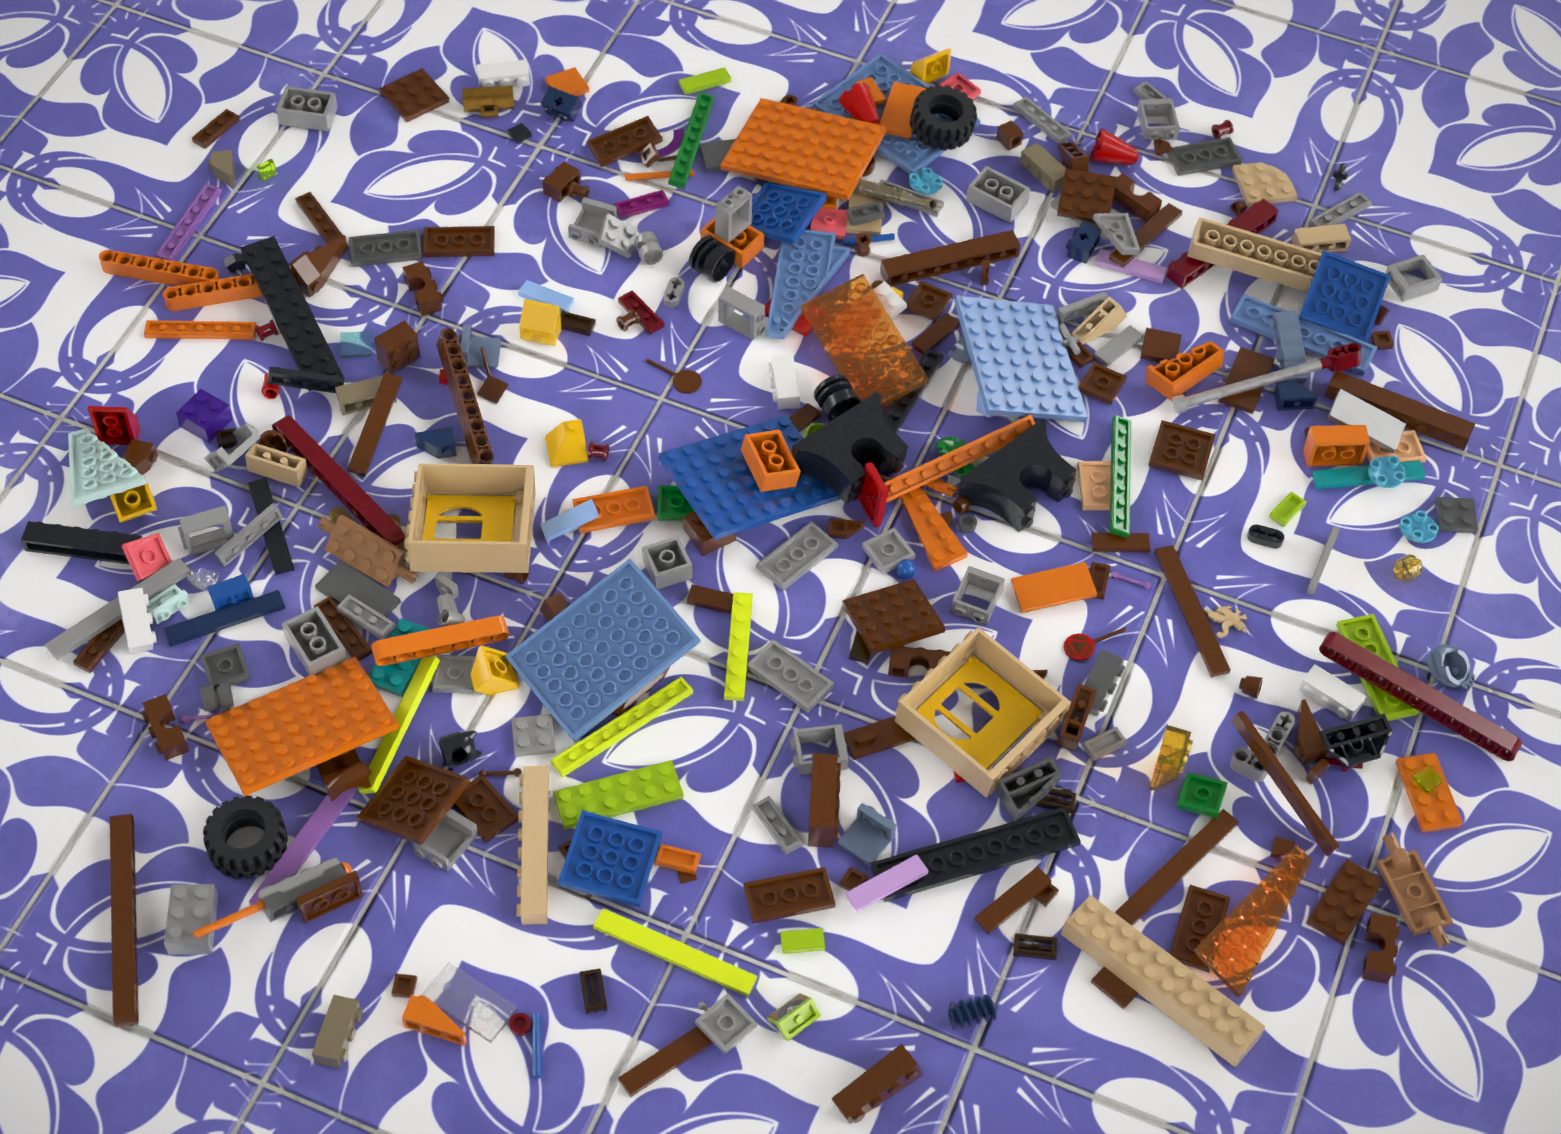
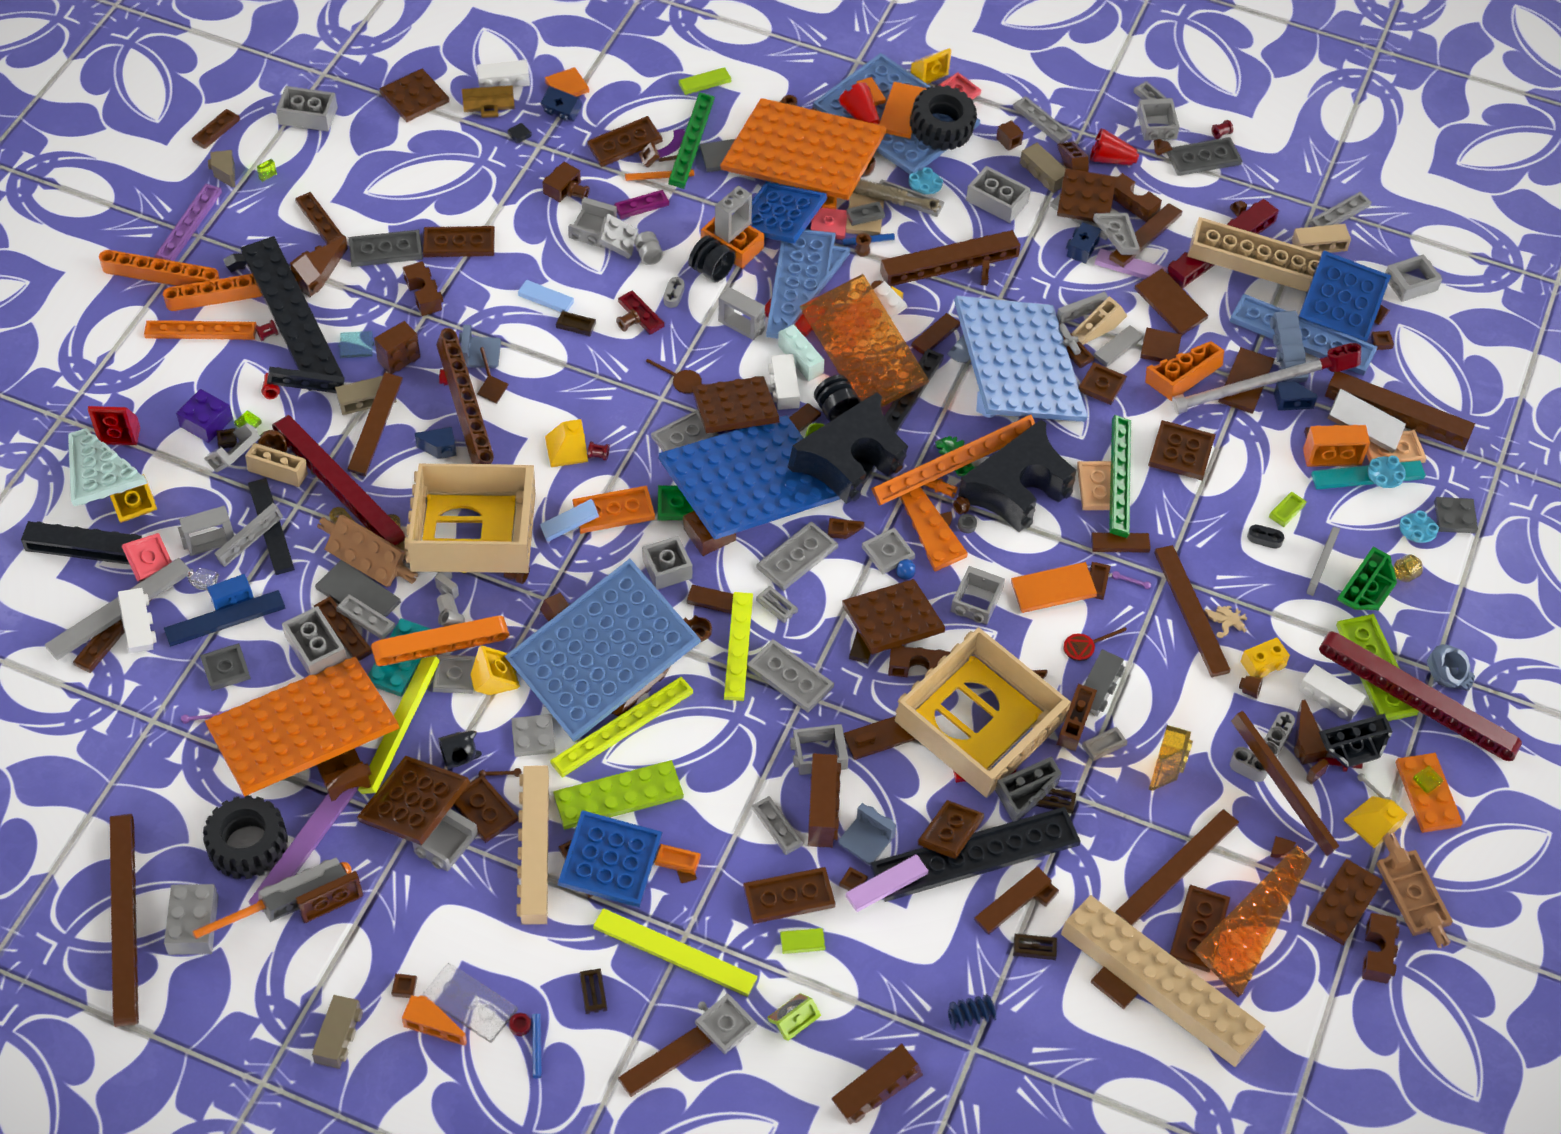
(141, 455): reddish brown slope -> none
(167, 603): light aqua bracket -> none
(170, 740): reddish brown arch -> none
(217, 696): dark grey wheel -> none
(248, 417): none -> clear neon green tile
(540, 322): yellow slope -> none
(681, 432): none -> light grey tile
(701, 627): none -> reddish brown hair
(735, 404): none -> reddish brown plate
(770, 460): orange brick -> none
(774, 606): none -> light grey tile
(805, 356): none -> light aqua brick
(873, 495): red tile -> none
(929, 301): reddish brown plate -> none
(951, 829): none -> reddish brown tile
(1171, 302): none -> reddish brown tile
(1202, 795): green plate -> none
(1263, 181): tan plate -> none
(1265, 658): none -> yellow brick
(1340, 175): black piece -> none
(1361, 777): none -> light grey hinge
(1370, 582): none -> green wedge
(1376, 819): none -> yellow slope

